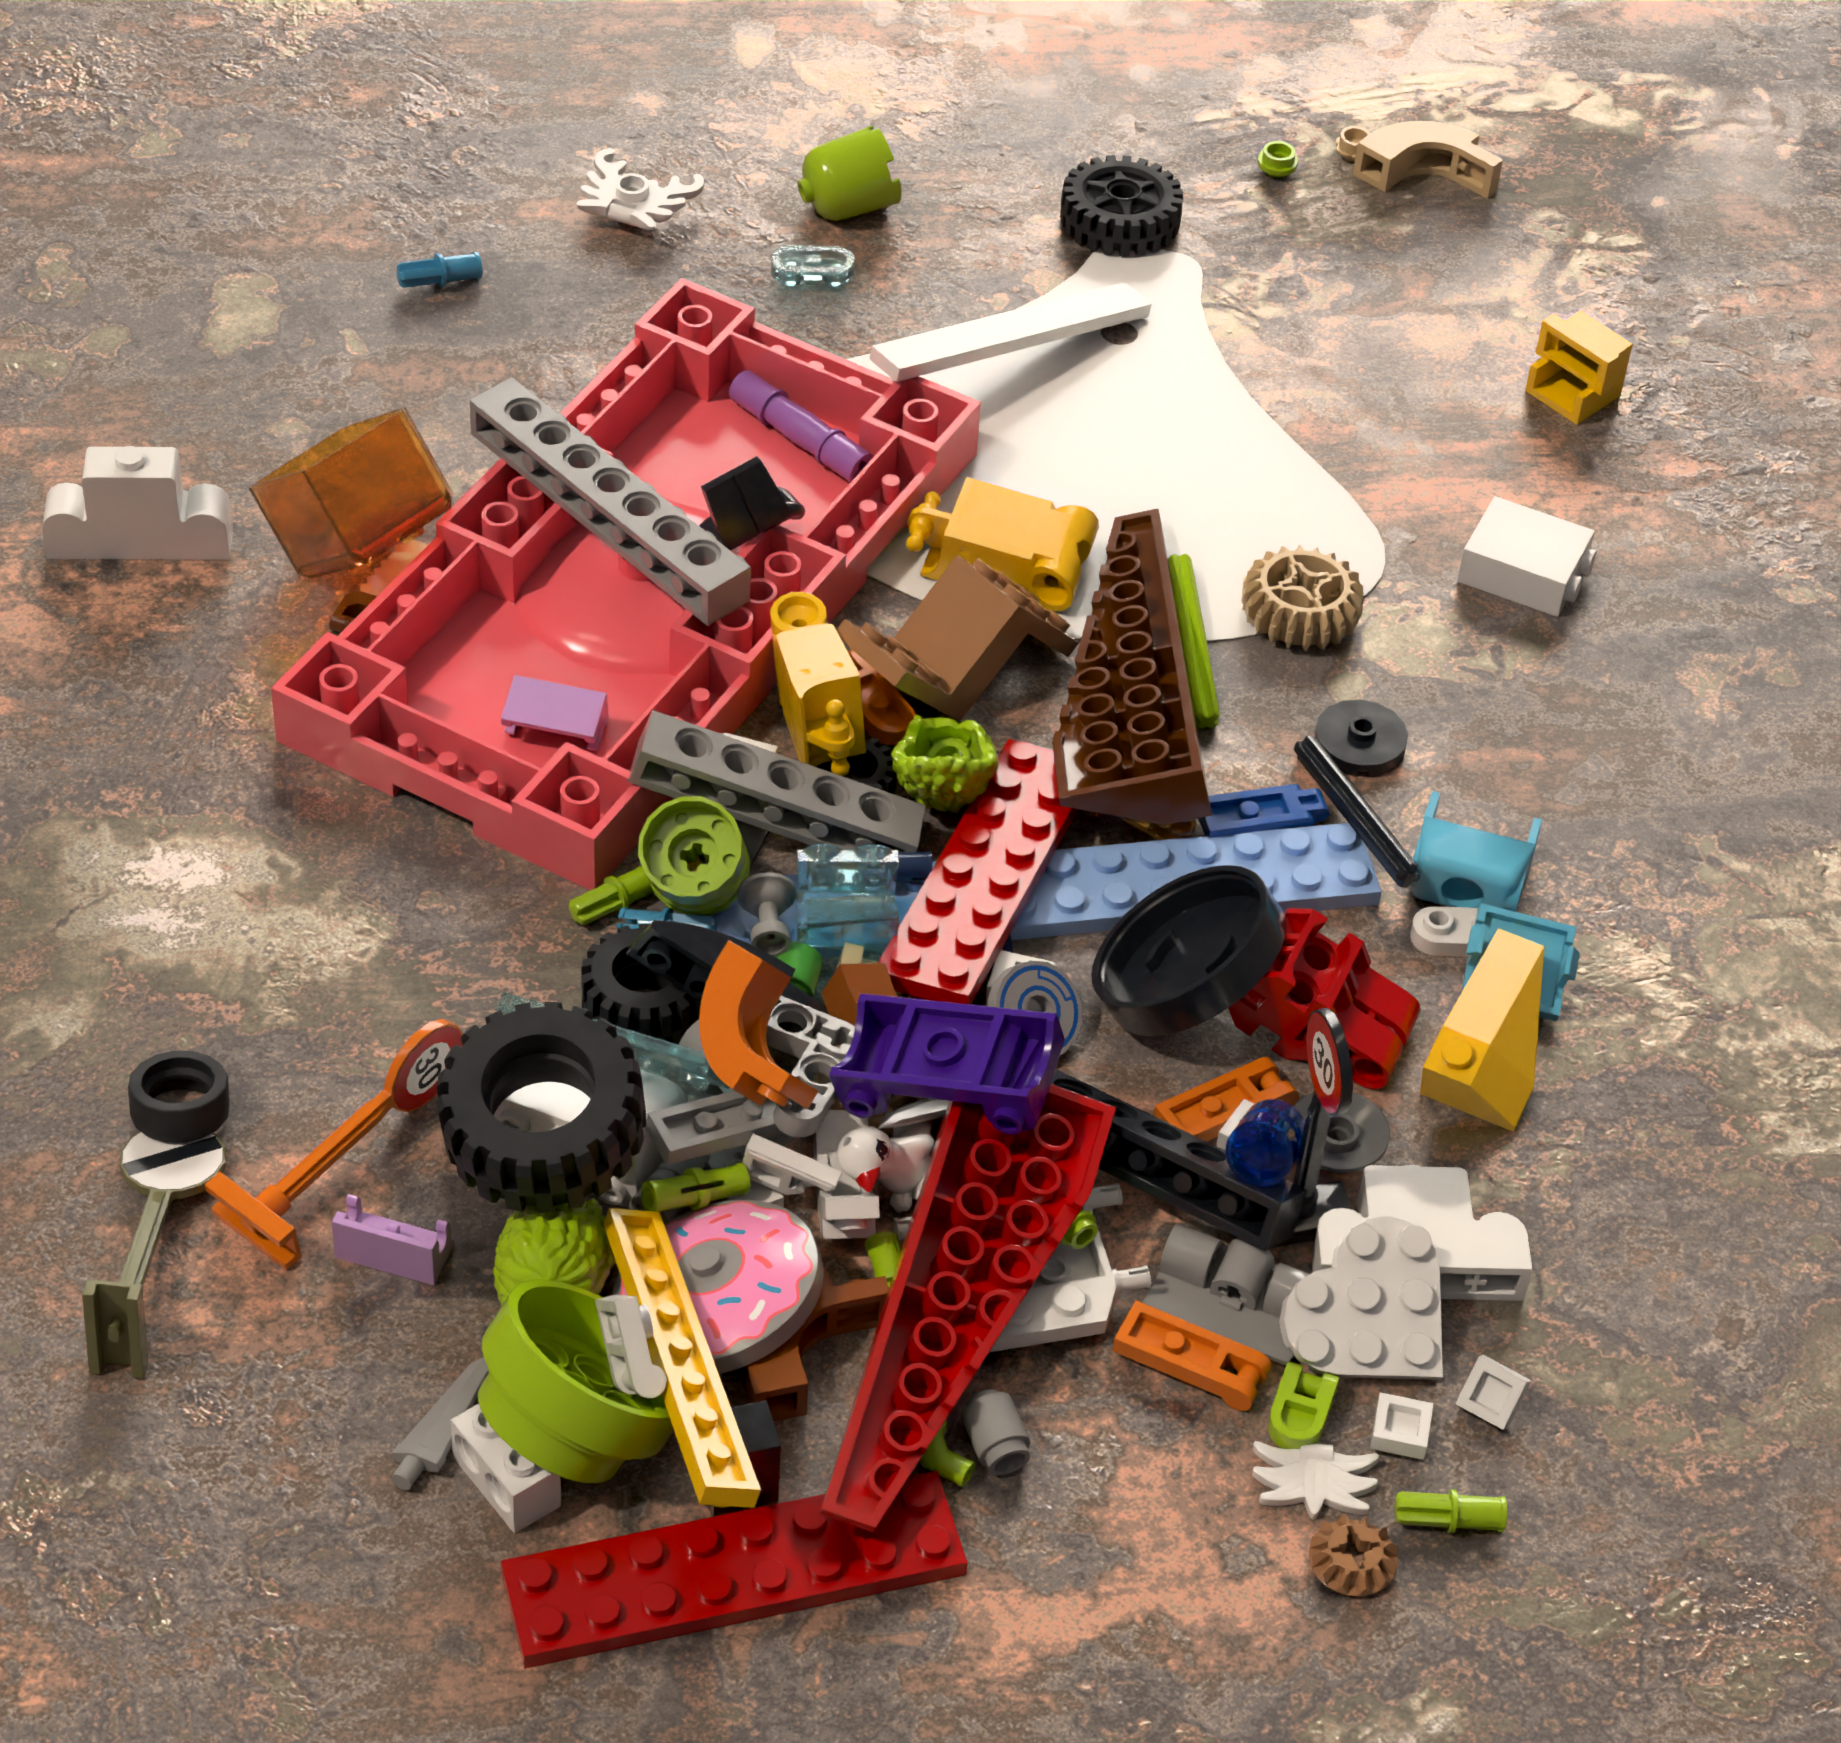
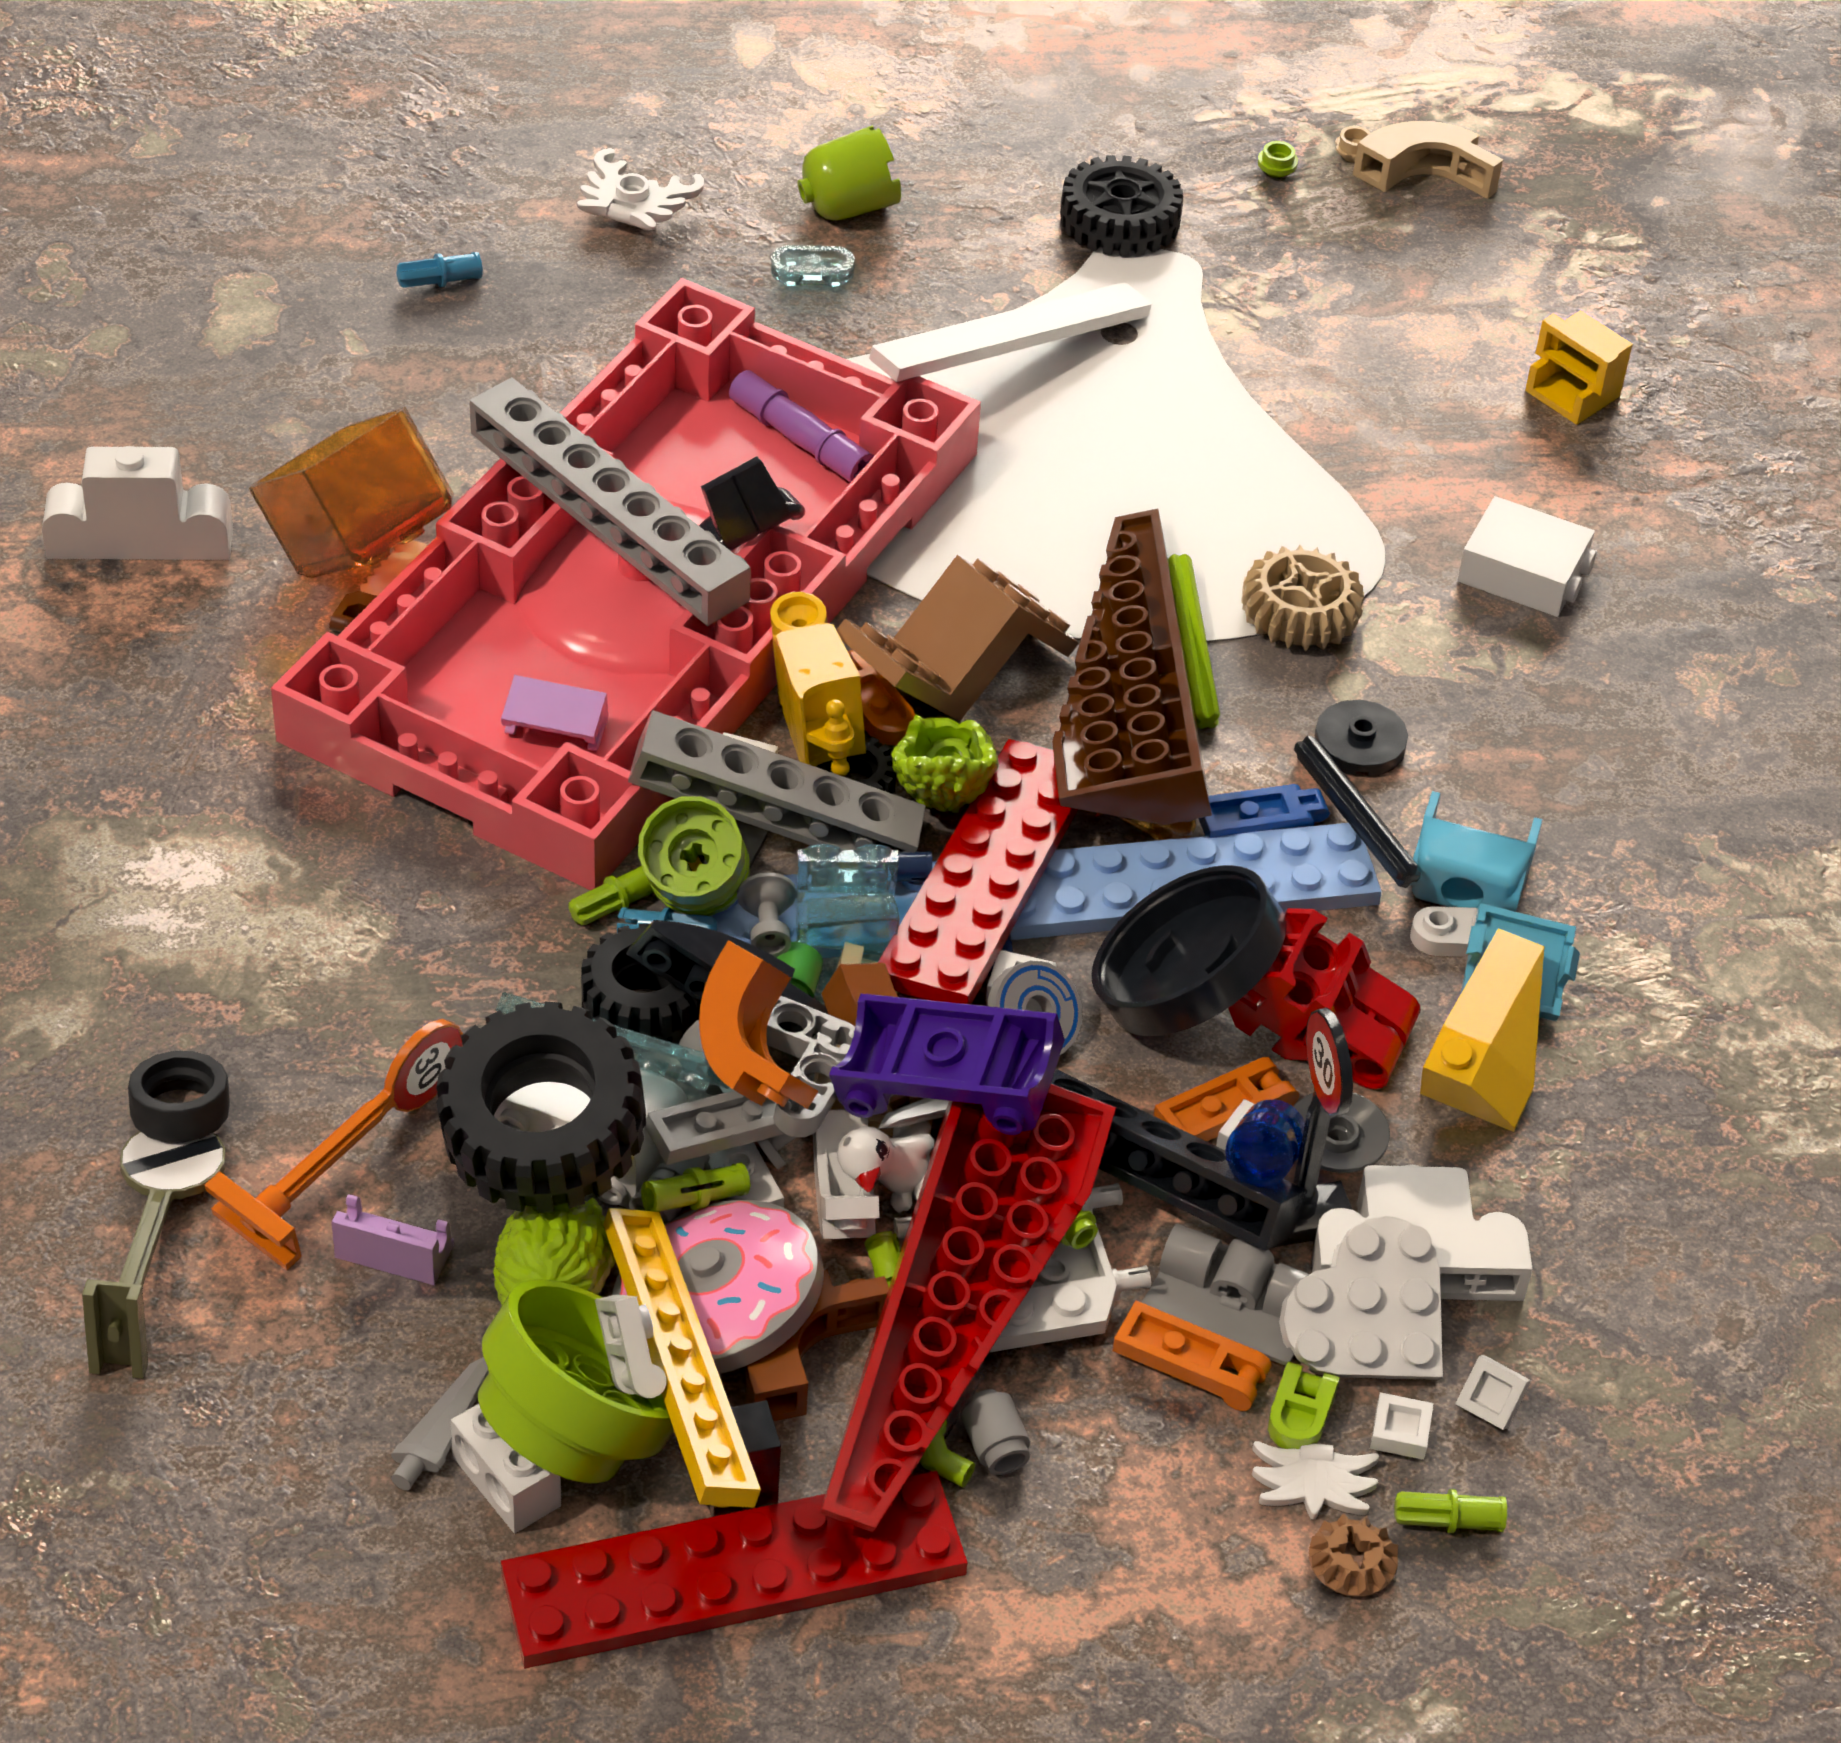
(786, 1169): white tile -> none
(1011, 534): yellow piece -> none

